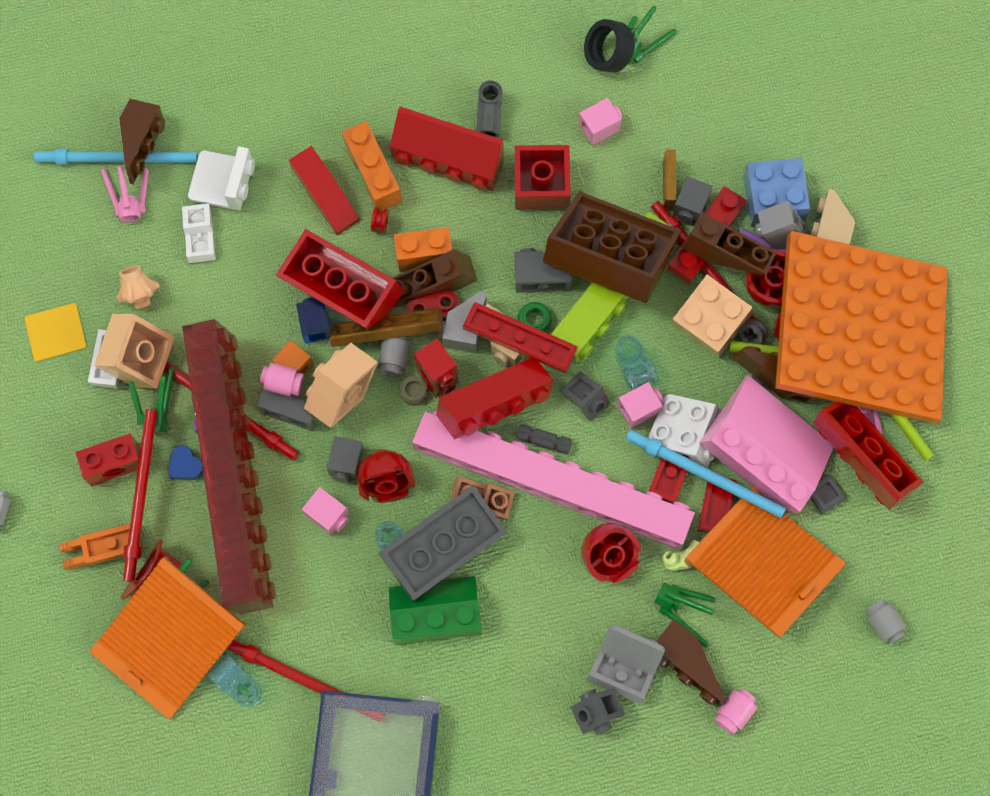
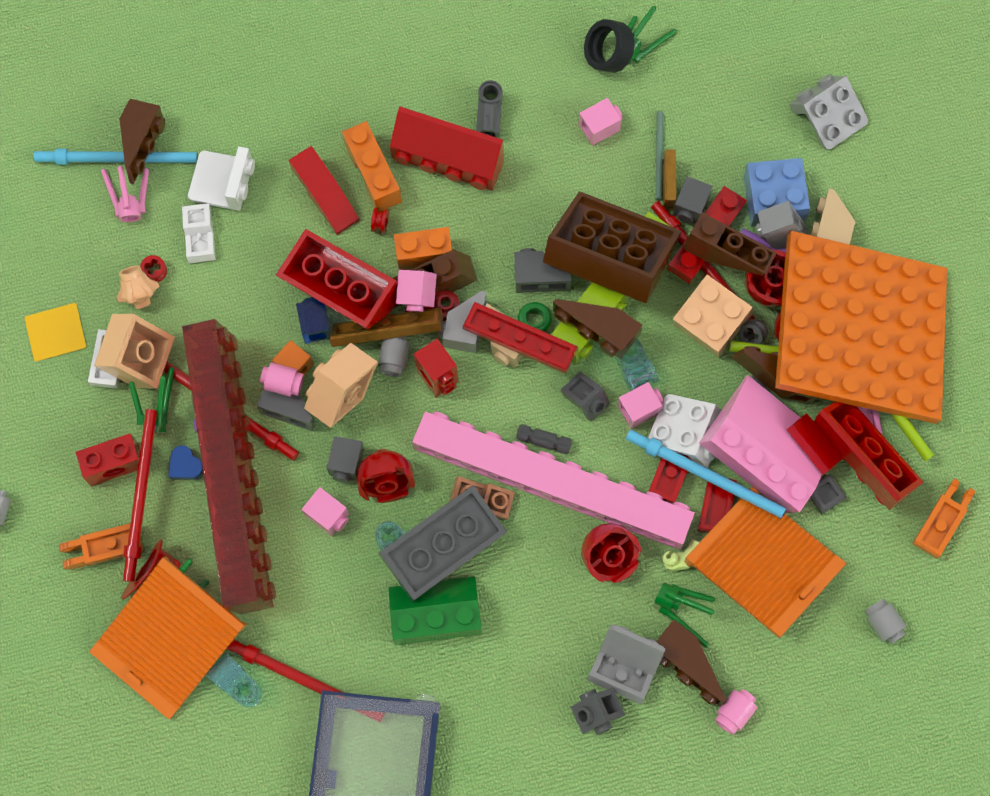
(149, 262): none -> red bush
(414, 390): olive tile -> none
(416, 289): none -> bright pink brick
(494, 398): red brick -> none
(542, 176): red brick -> none
(603, 324): none -> reddish brown slope
(659, 155): none -> sand green axle
(814, 443): none -> red tile
(831, 109): none -> light grey bracket
(943, 521): none -> orange hinge

